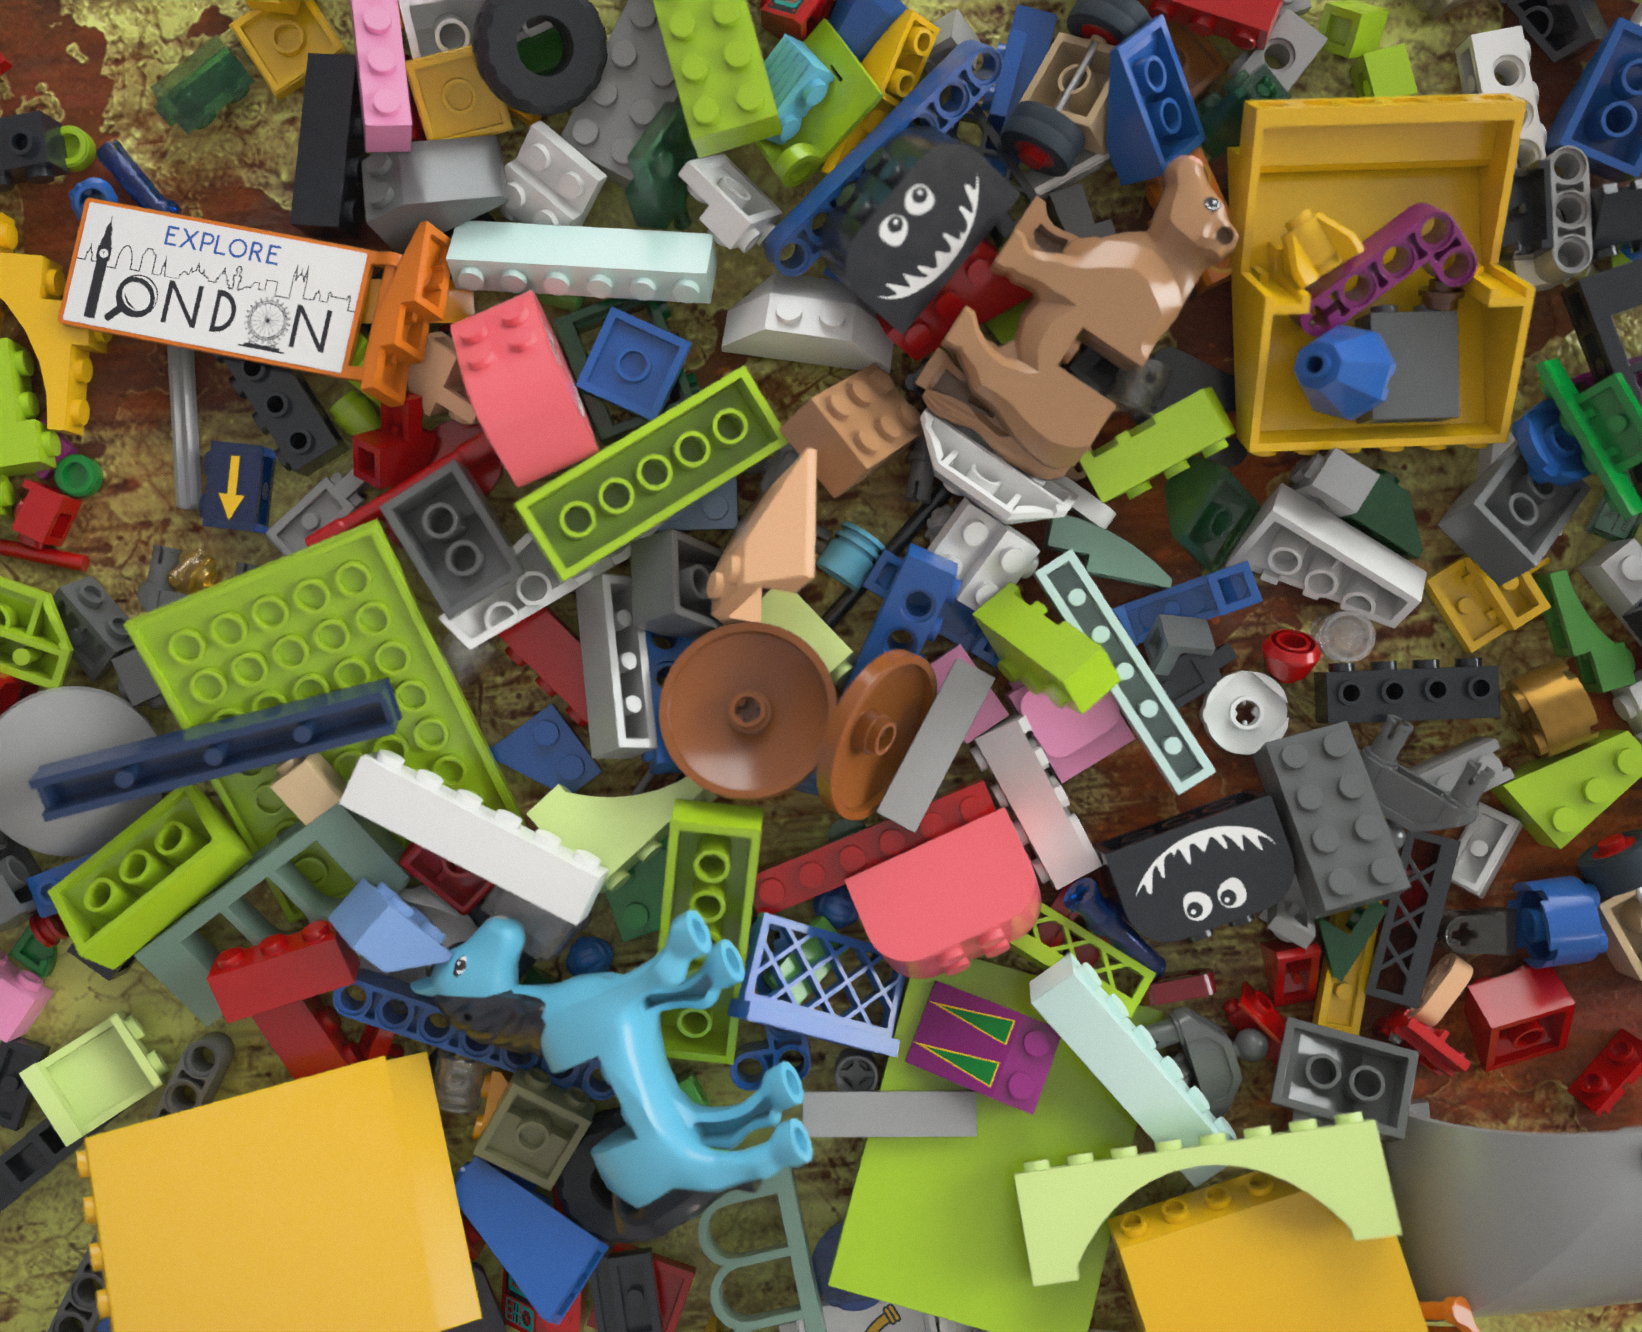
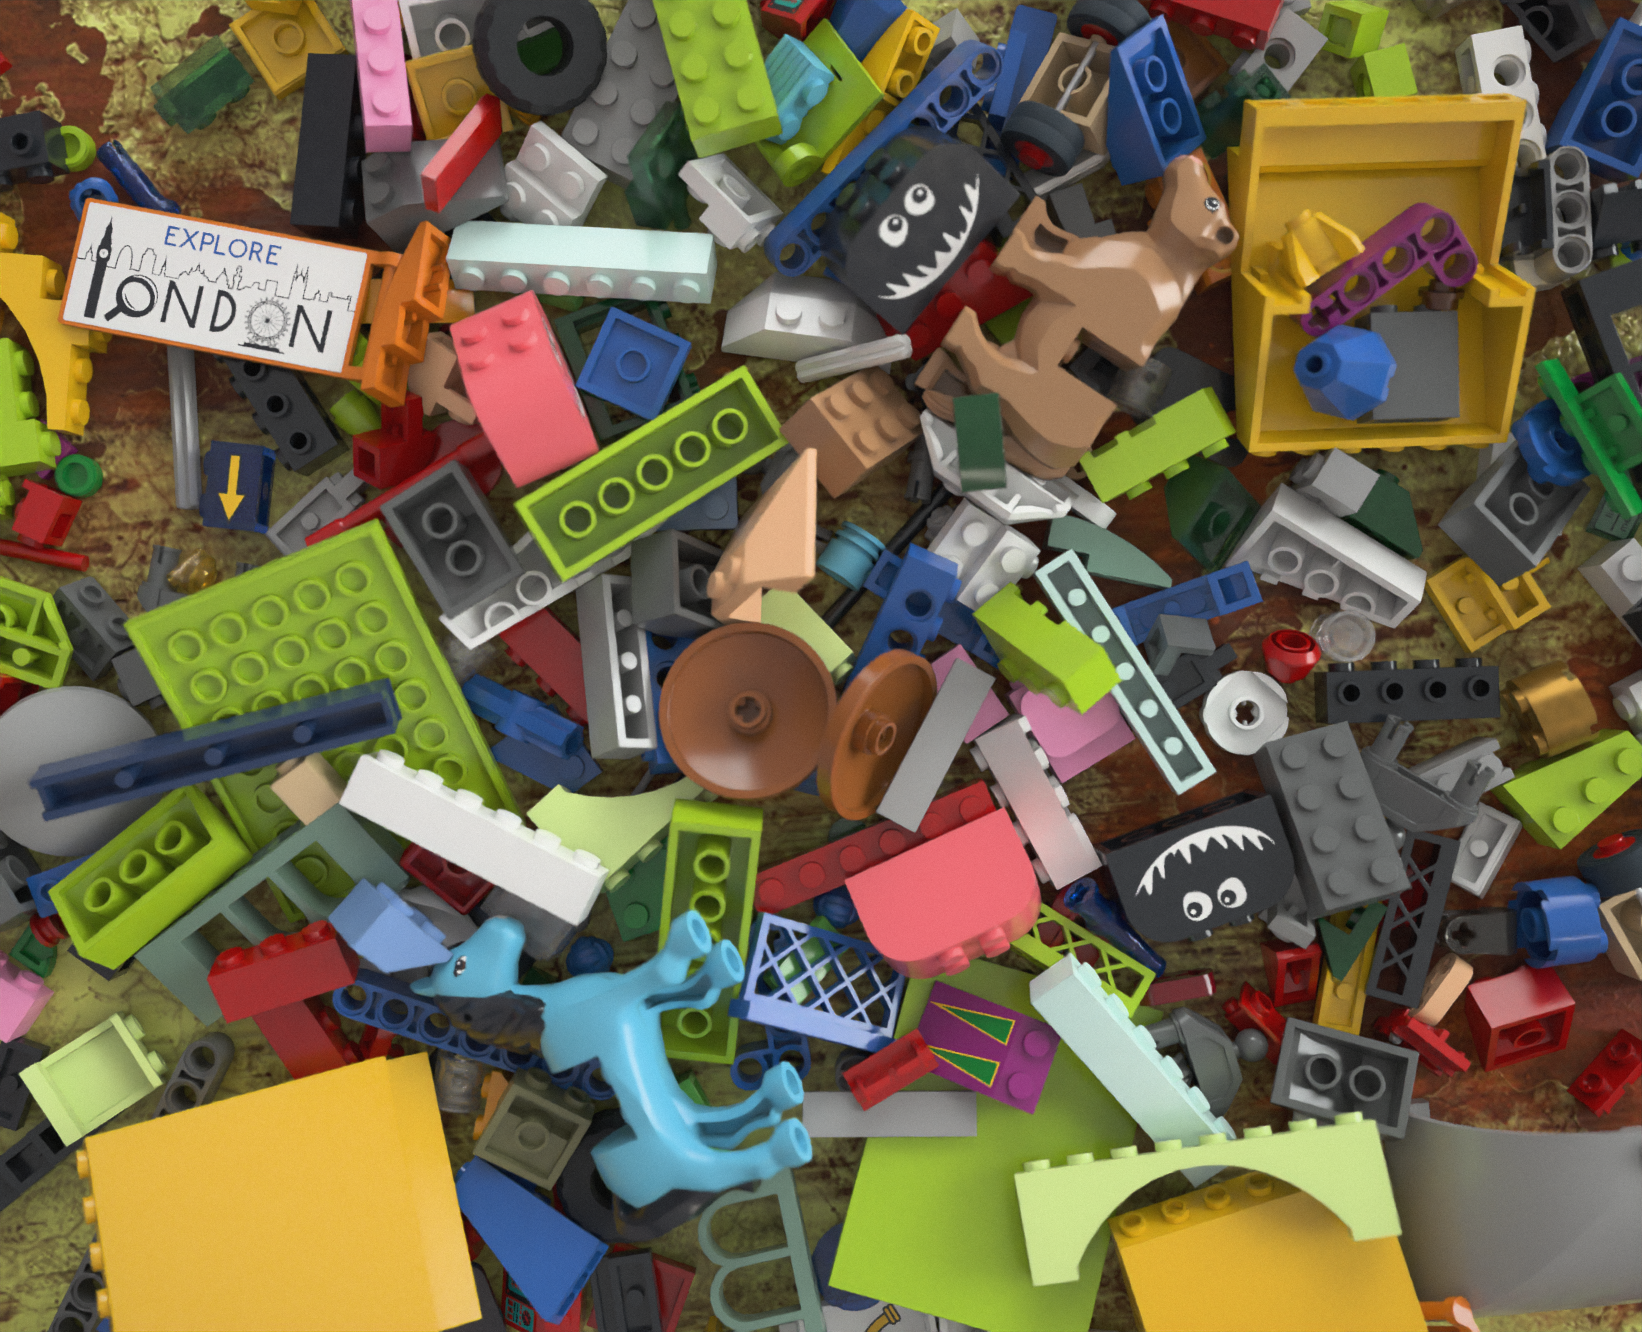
(461, 153): none -> red tile
(523, 717): none -> blue piece
(854, 358): none -> white axle
(890, 1069): none -> red hinge
(979, 442): none -> dark green slope
(1599, 660): bright green slope -> none

